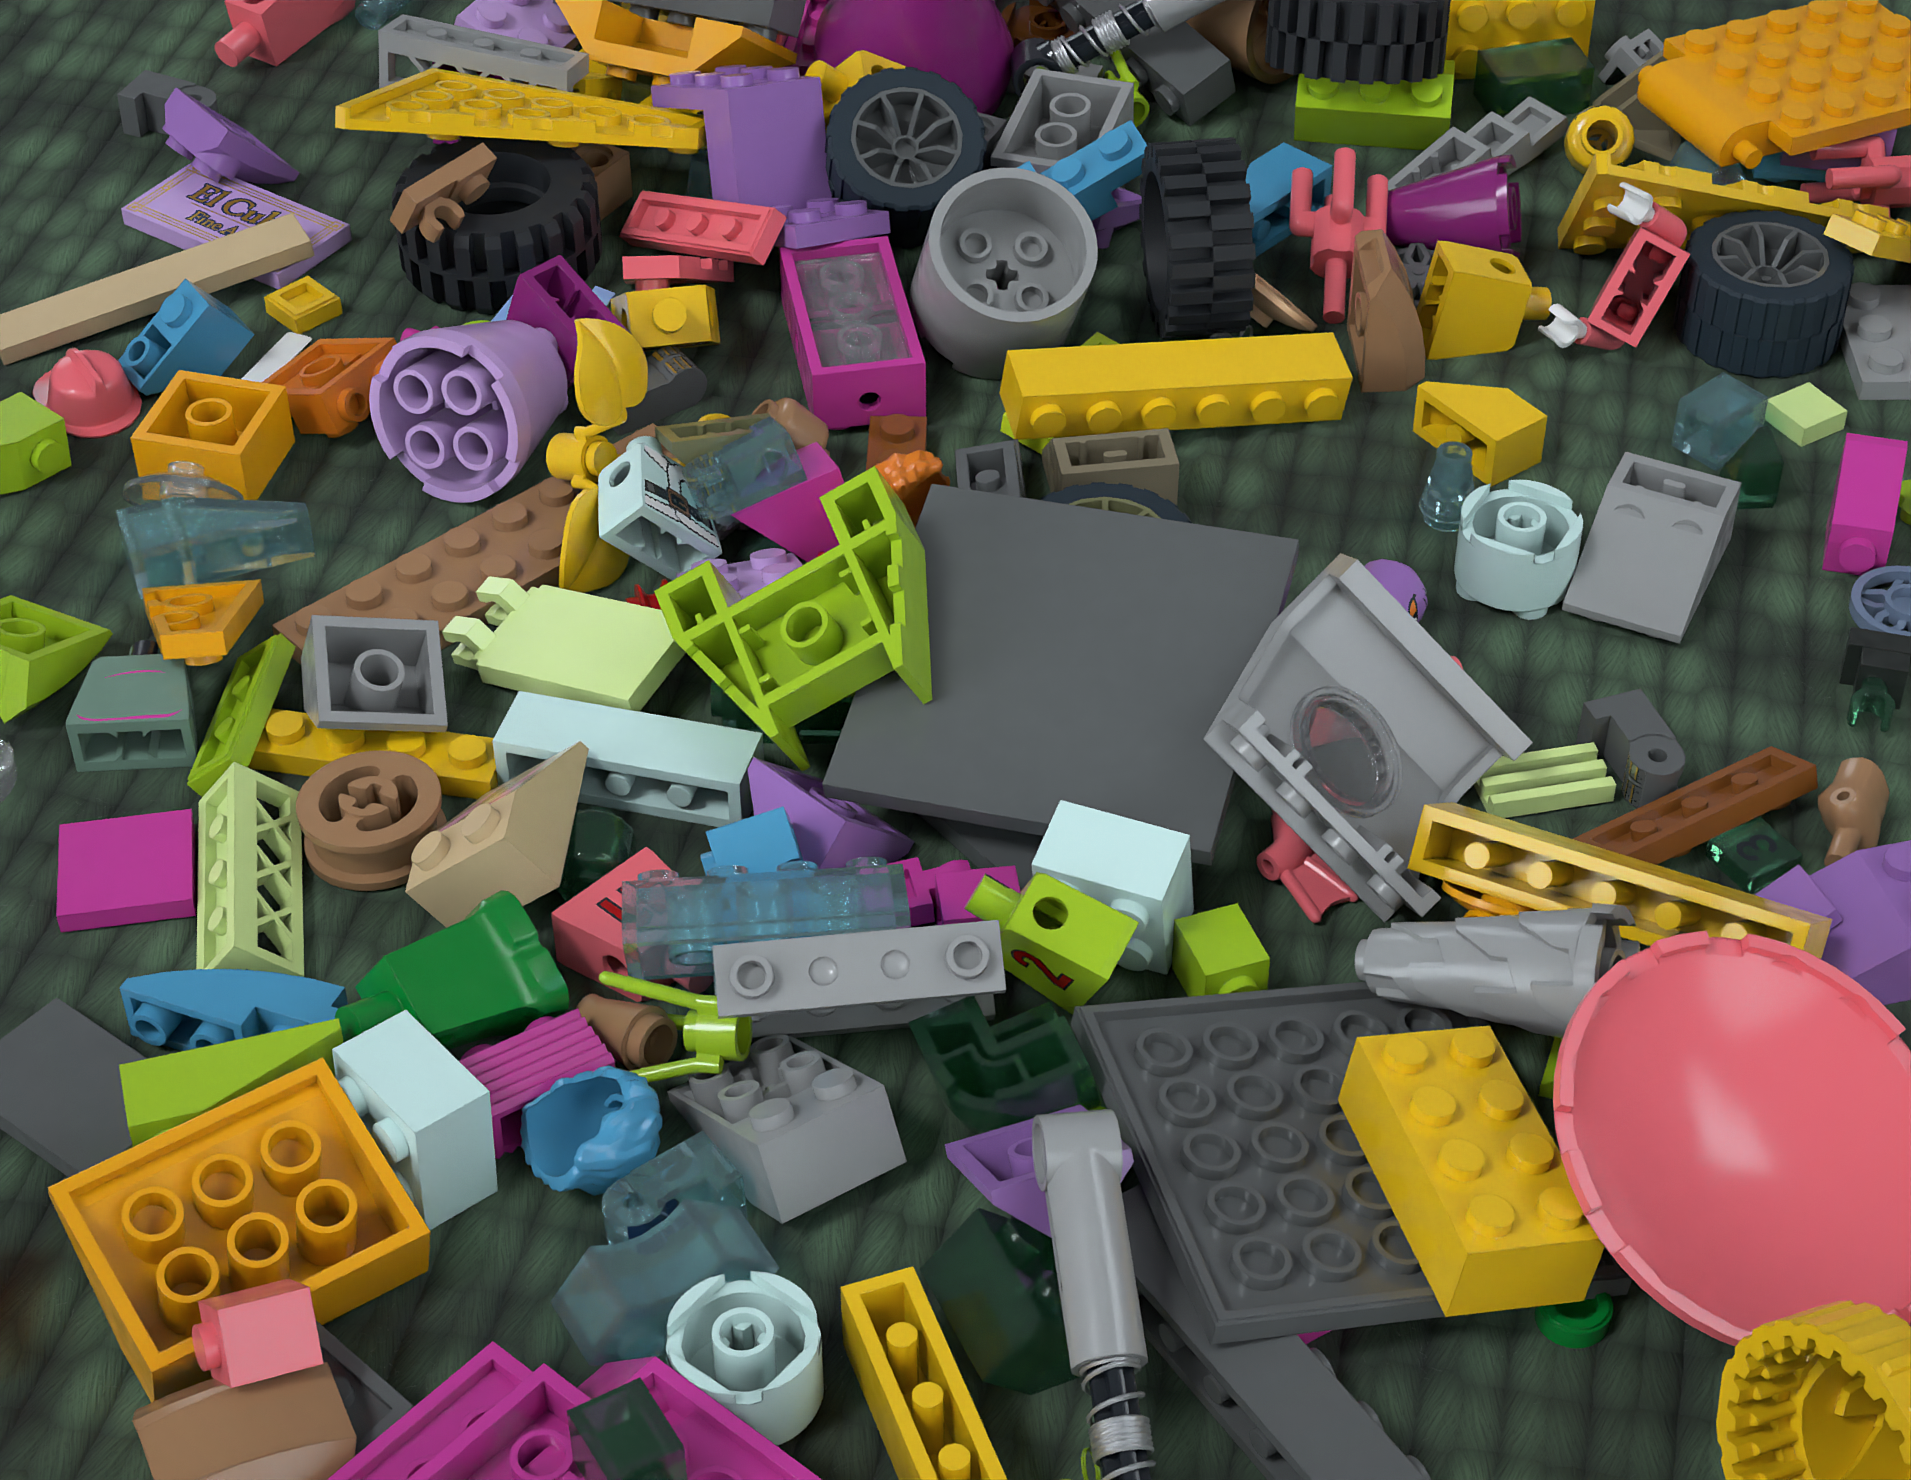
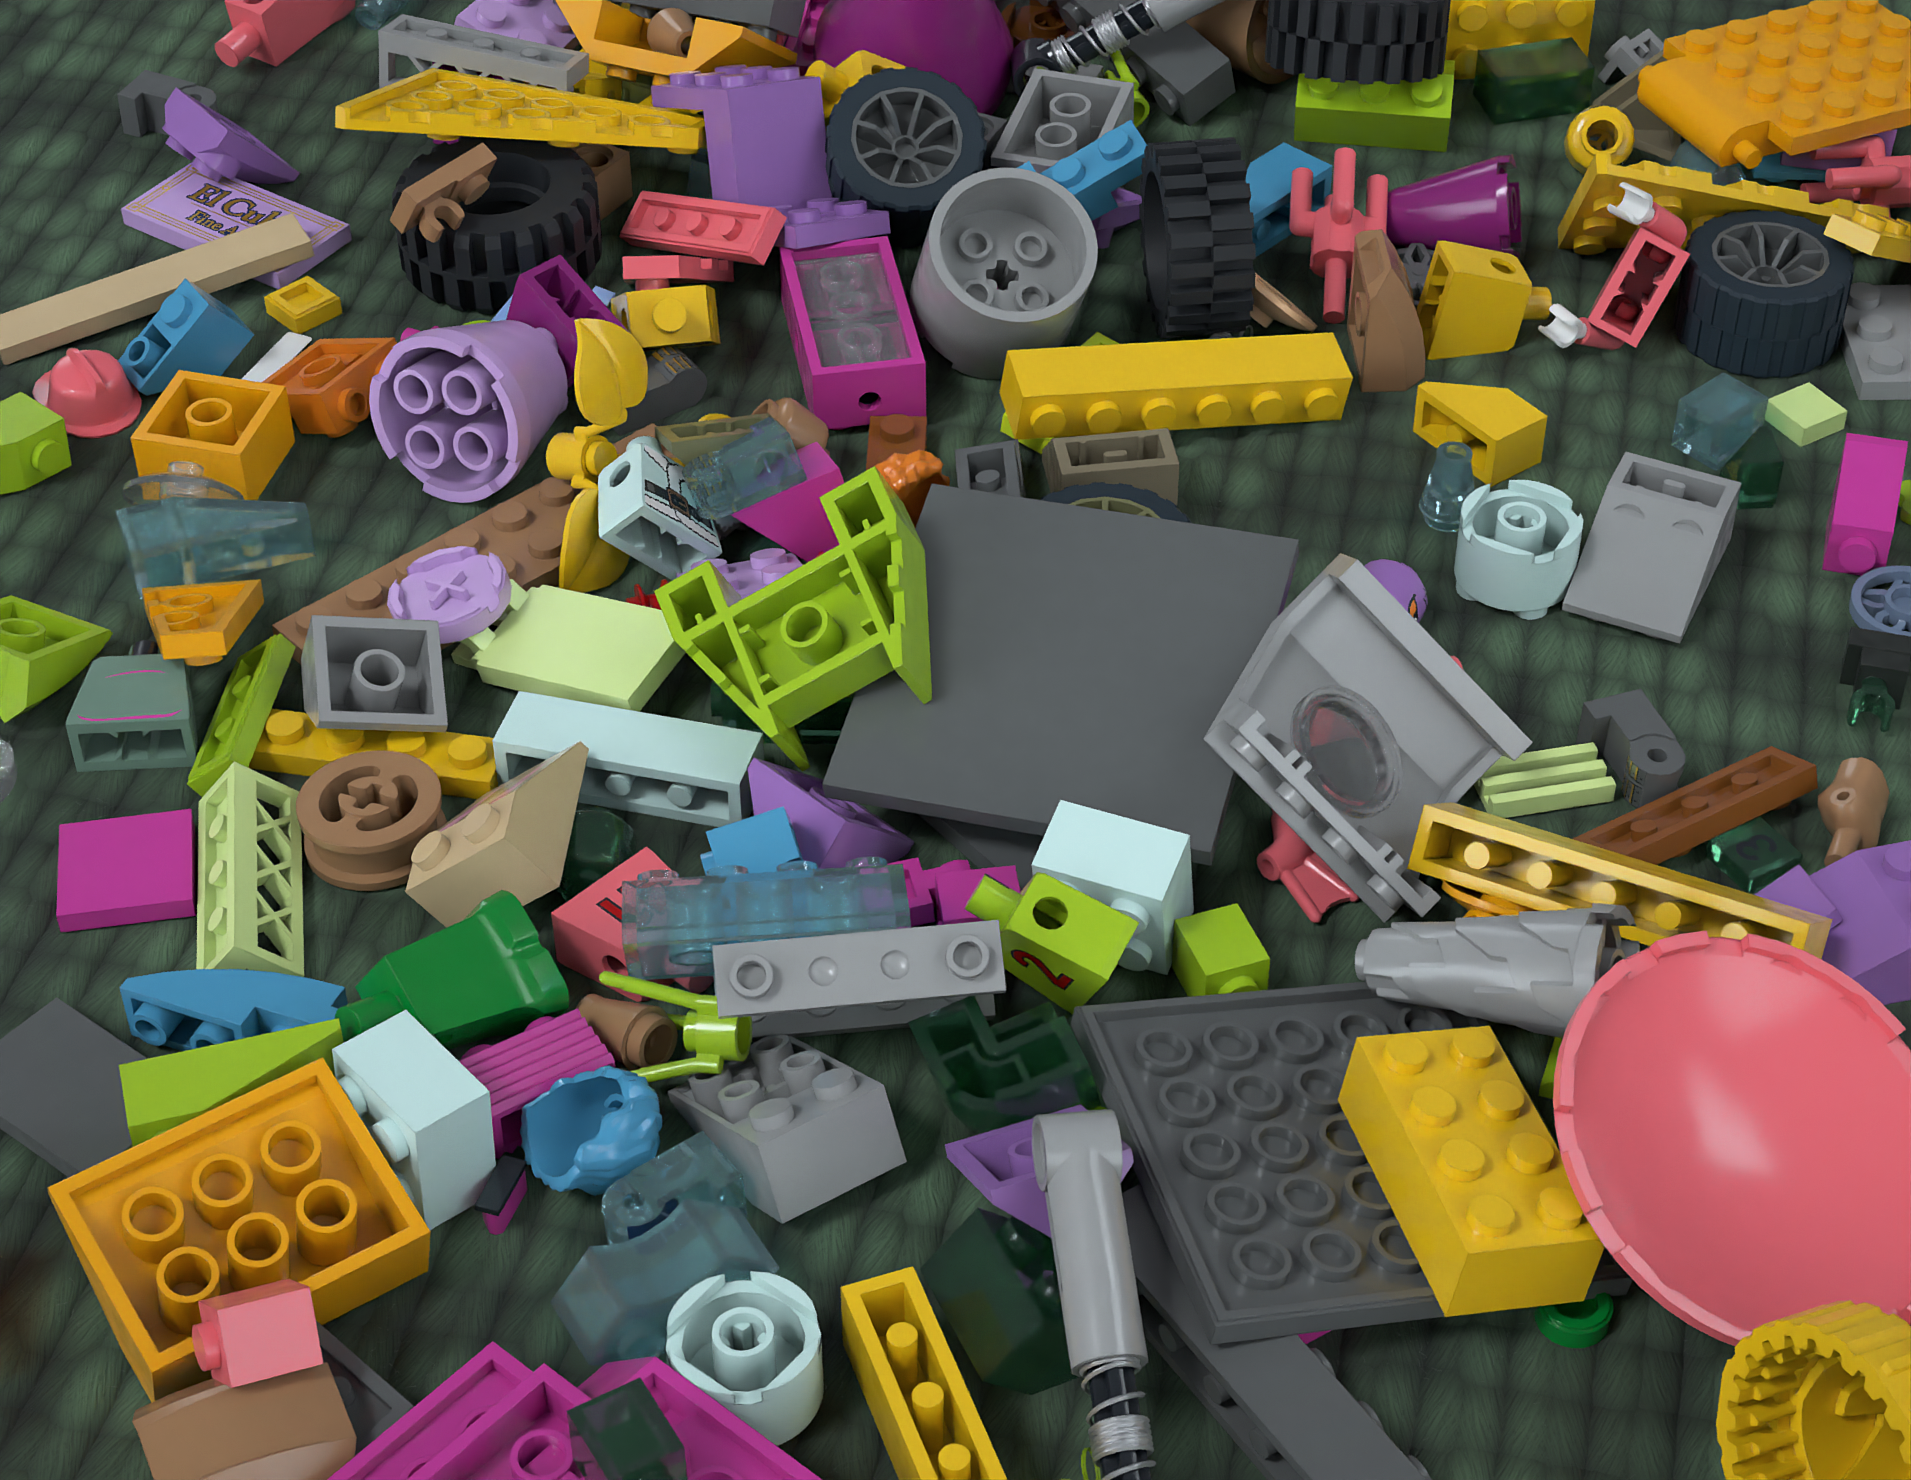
(455, 589): none -> lavender tile
(502, 1194): none -> black piece
(670, 32): none -> medium nougat cone
(1522, 133): light grey slope -> none

